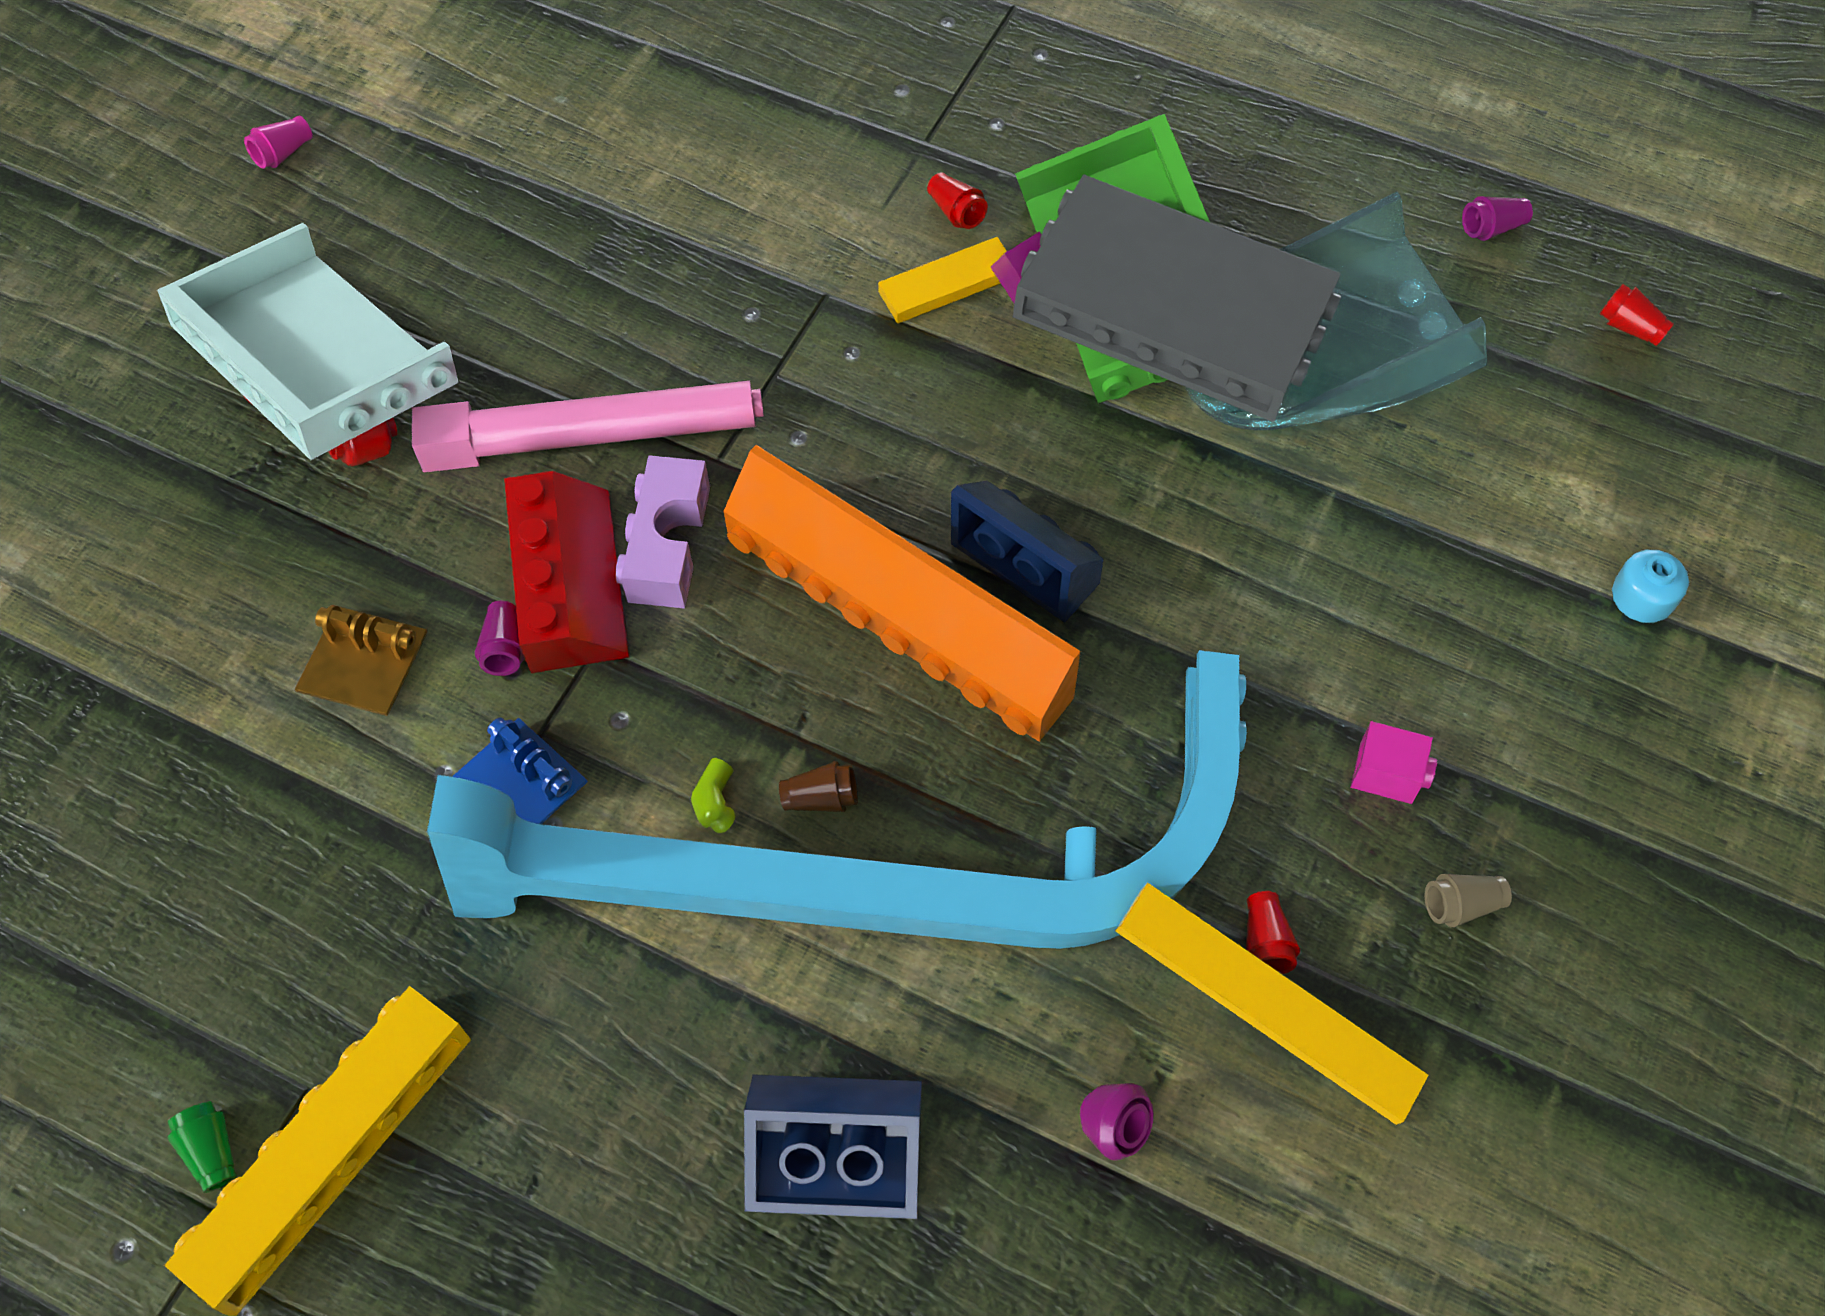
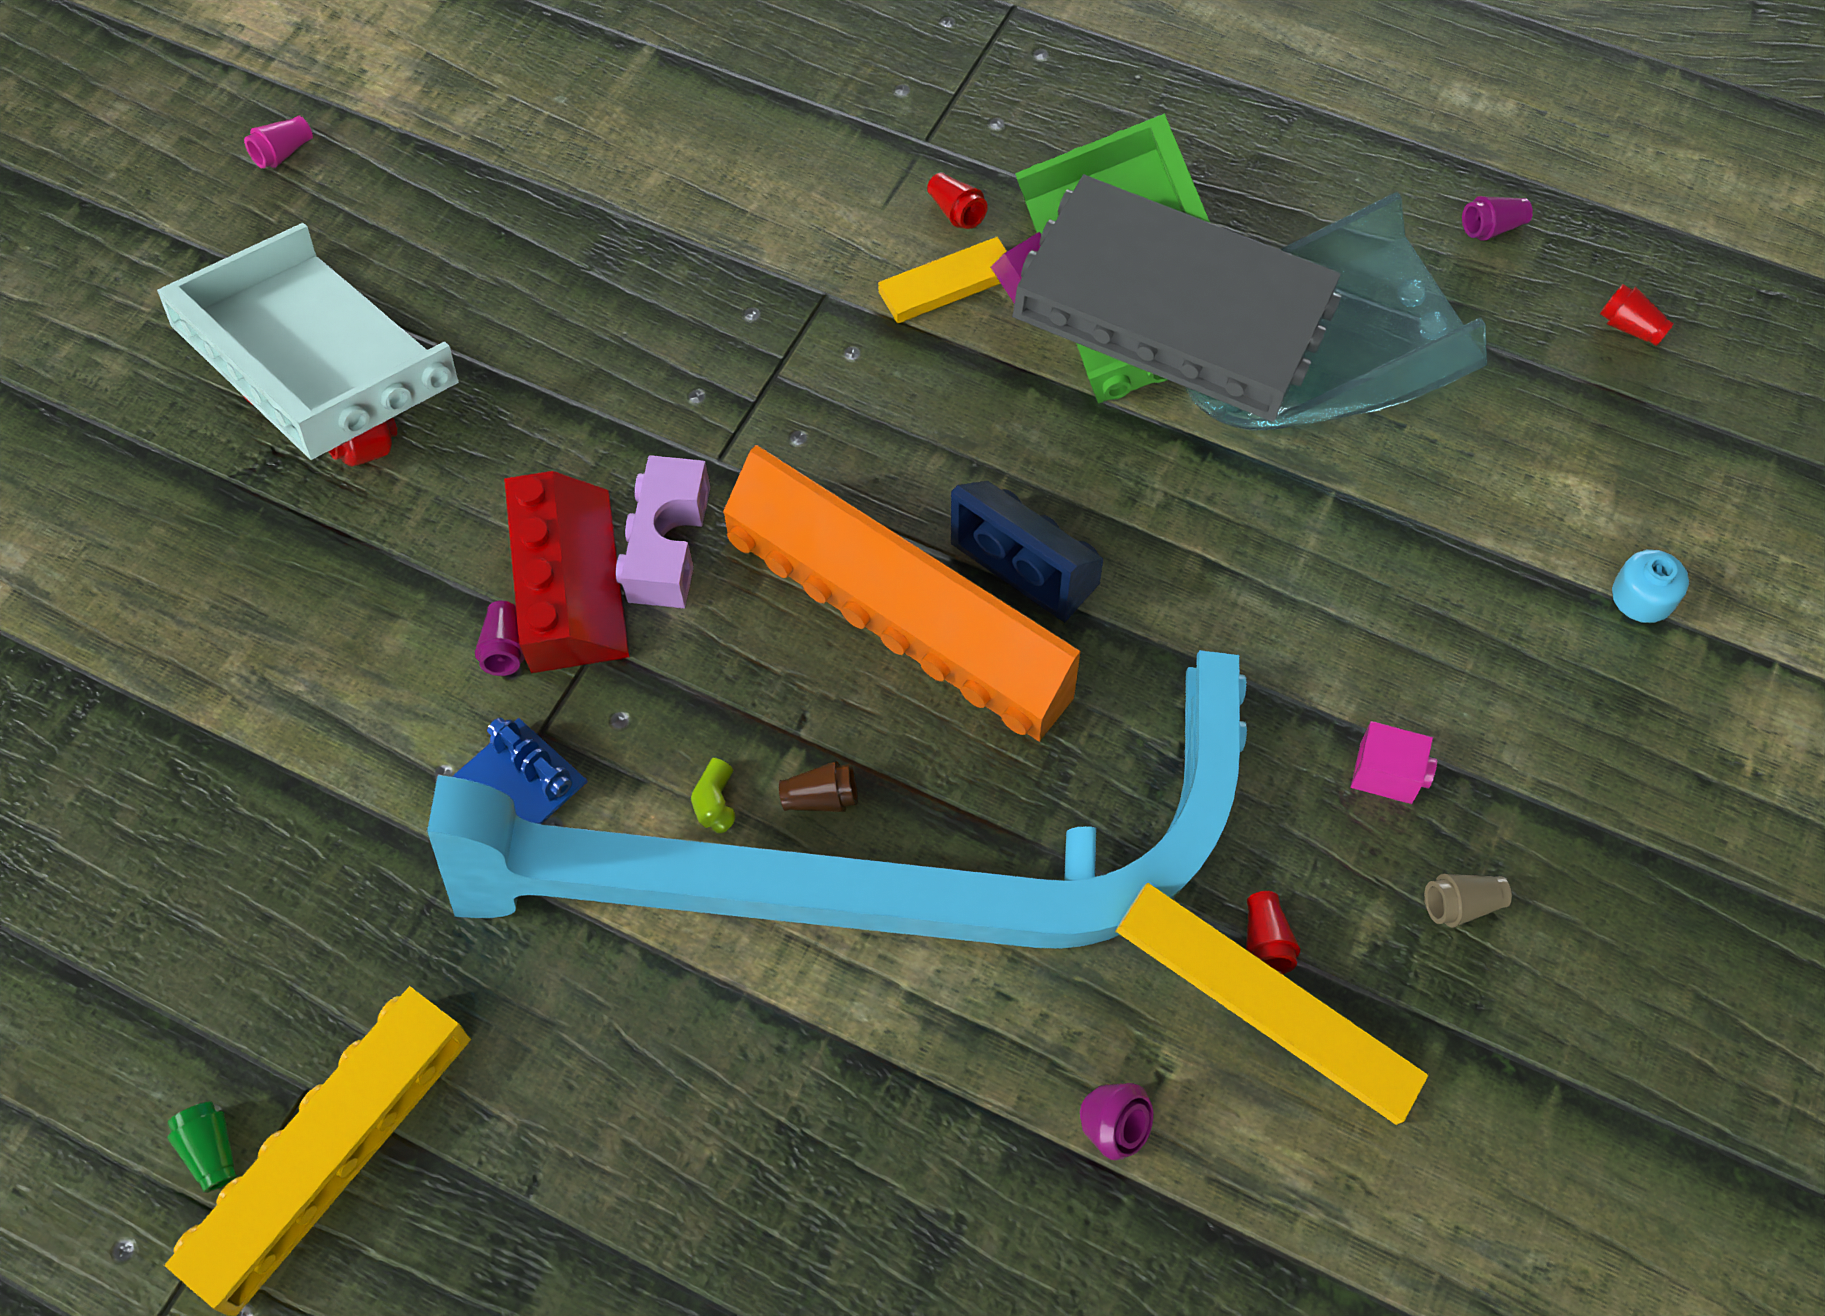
(360, 659): pearl gold hinge -> none
(457, 436): bright pink brick -> none
(832, 1146): dark blue slope -> none

